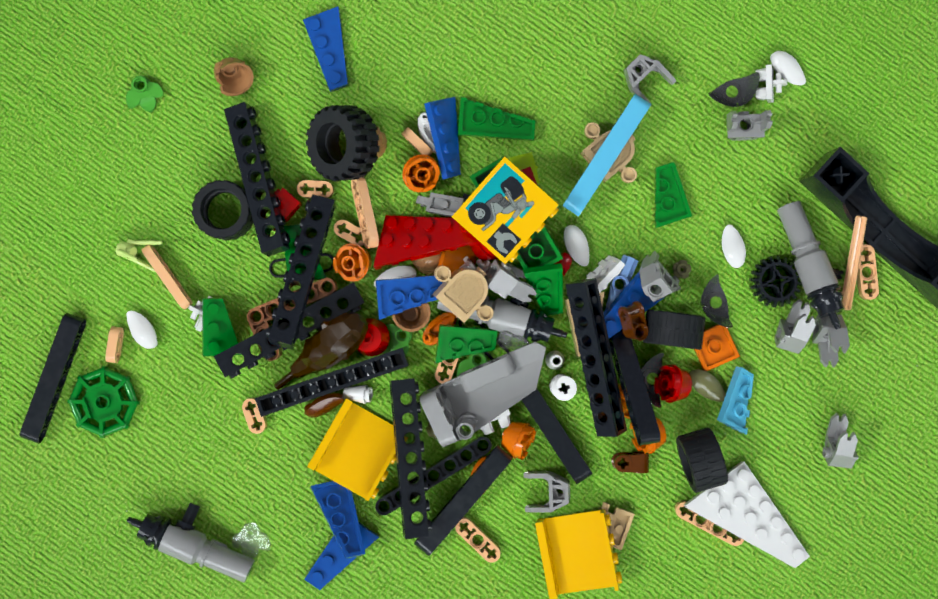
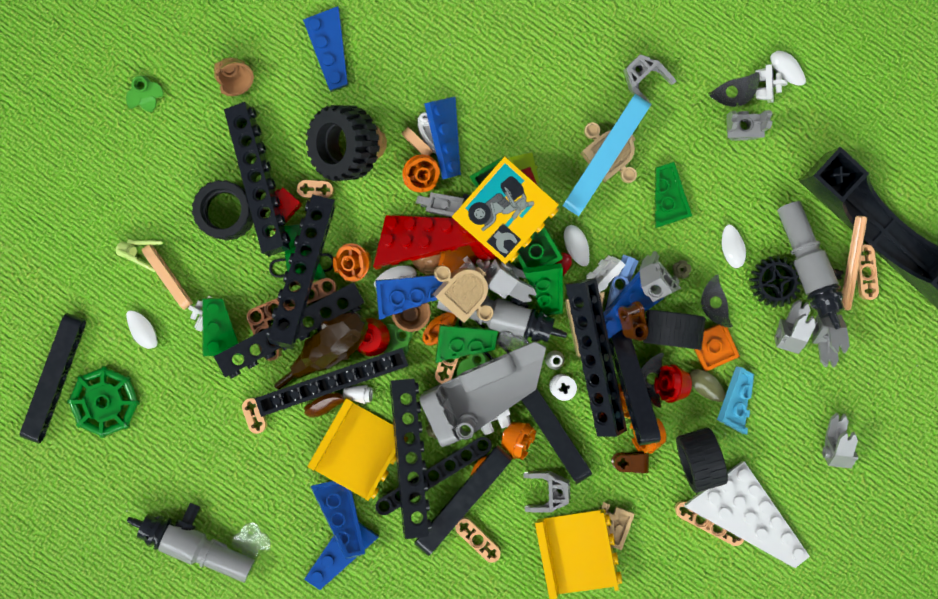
(114, 344): light nougat beam -> none
(348, 237): light nougat beam -> none
(365, 213): light nougat beam -> none
(490, 122): green wing -> none

